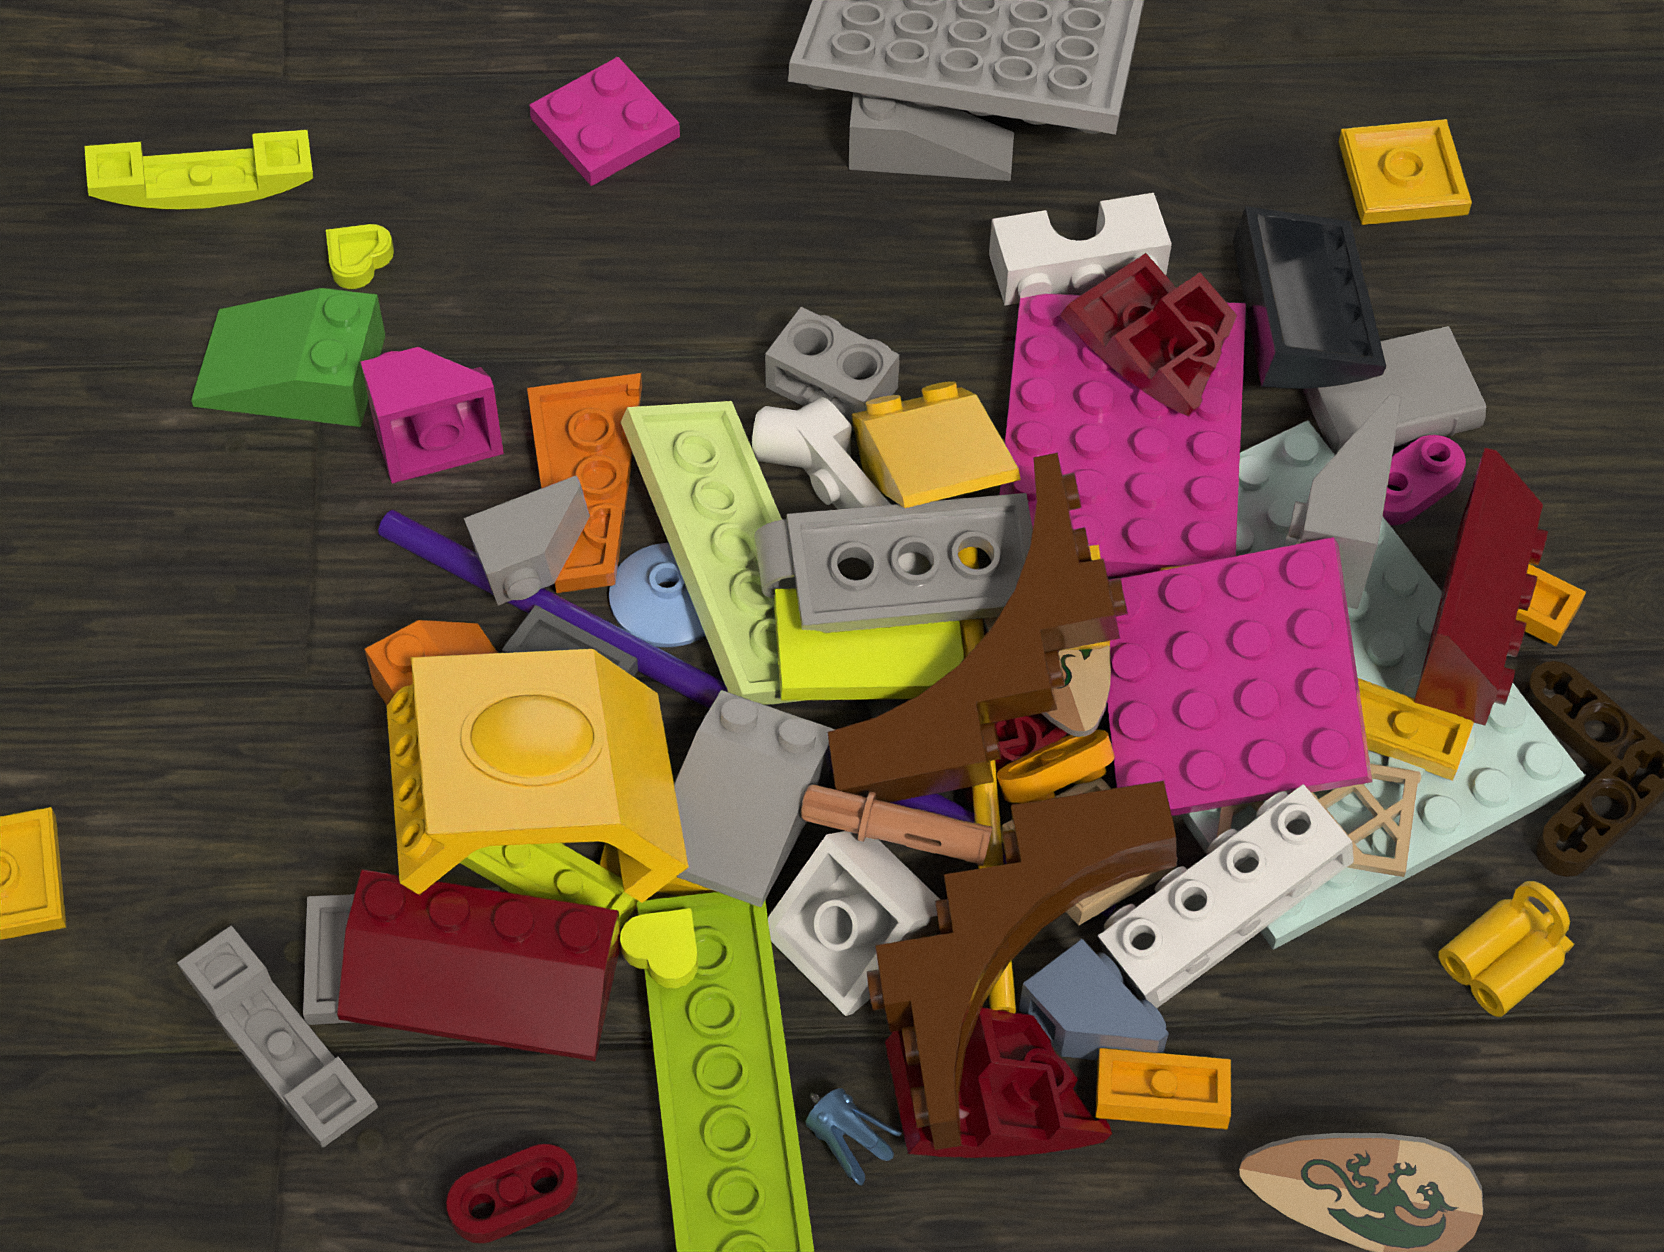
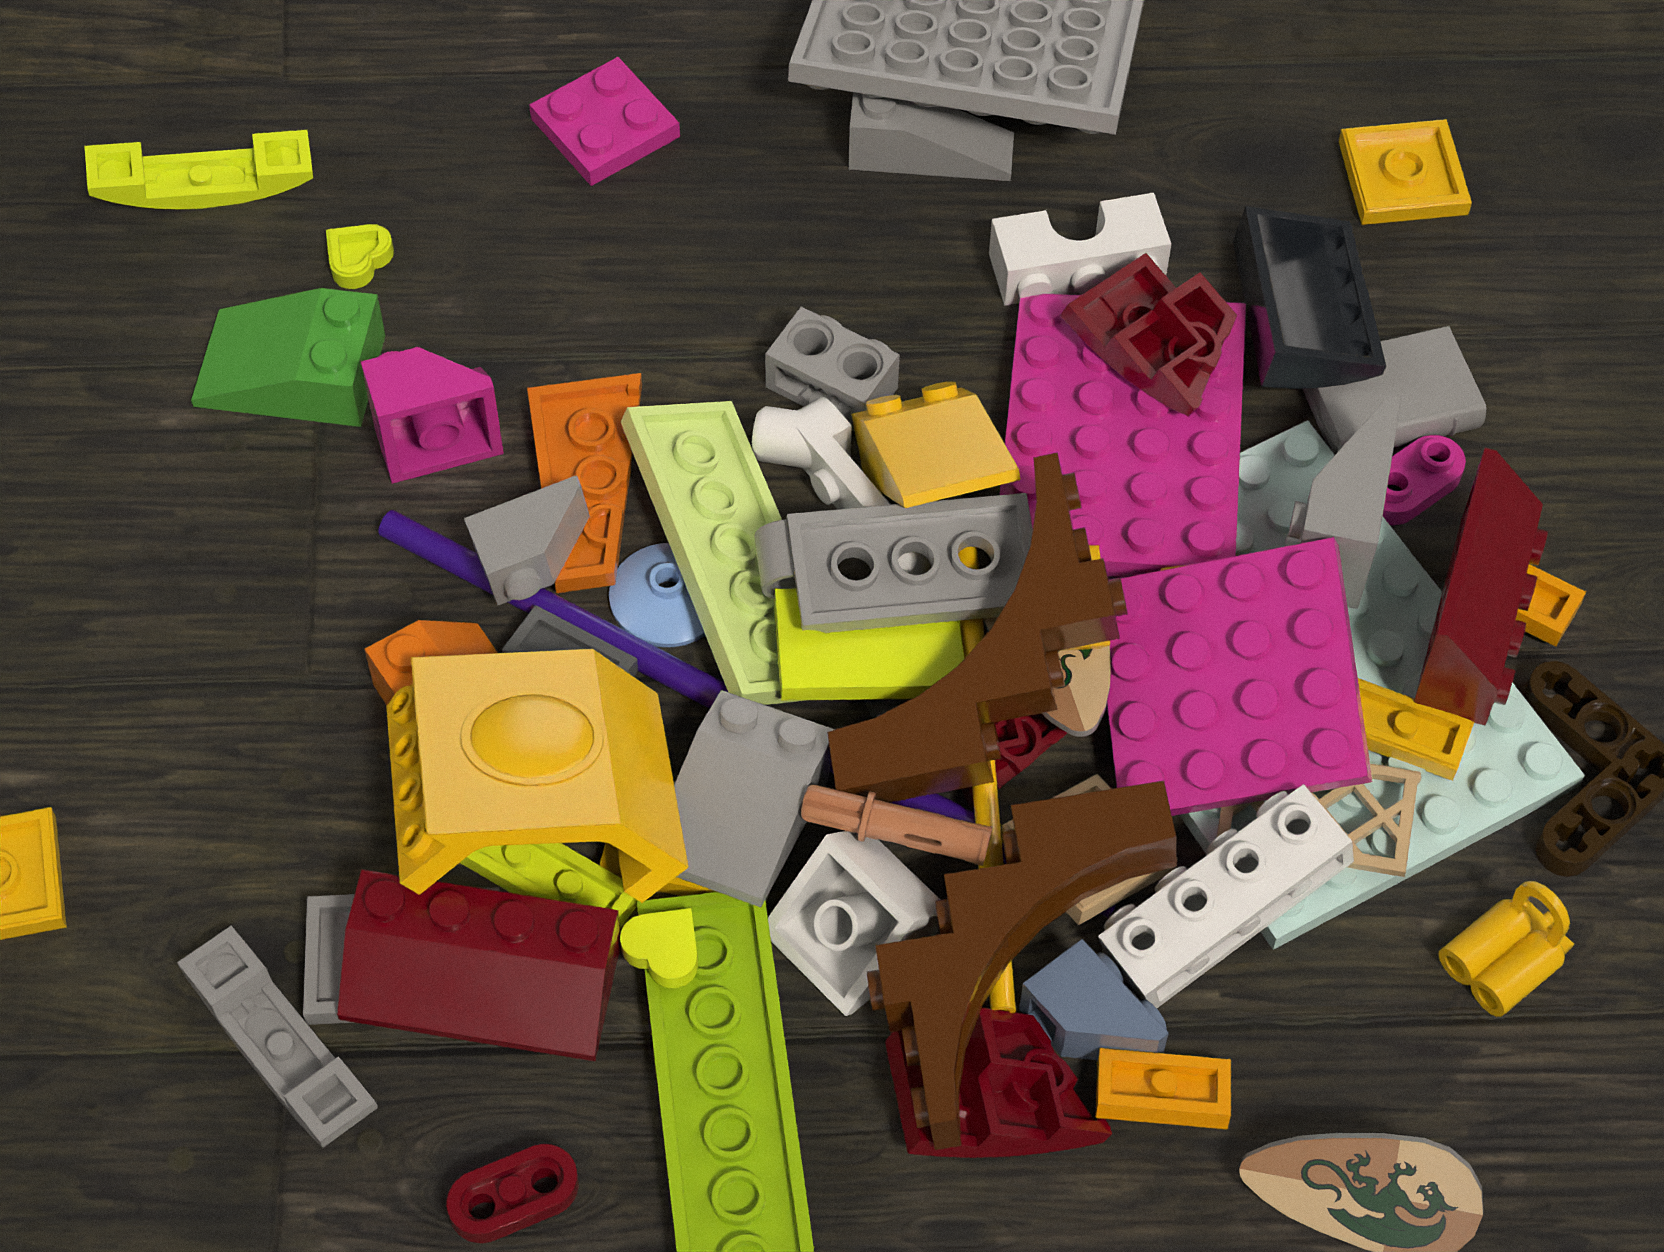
(838, 1116): flat silver piece -> none
(1056, 766): light orange plate -> none

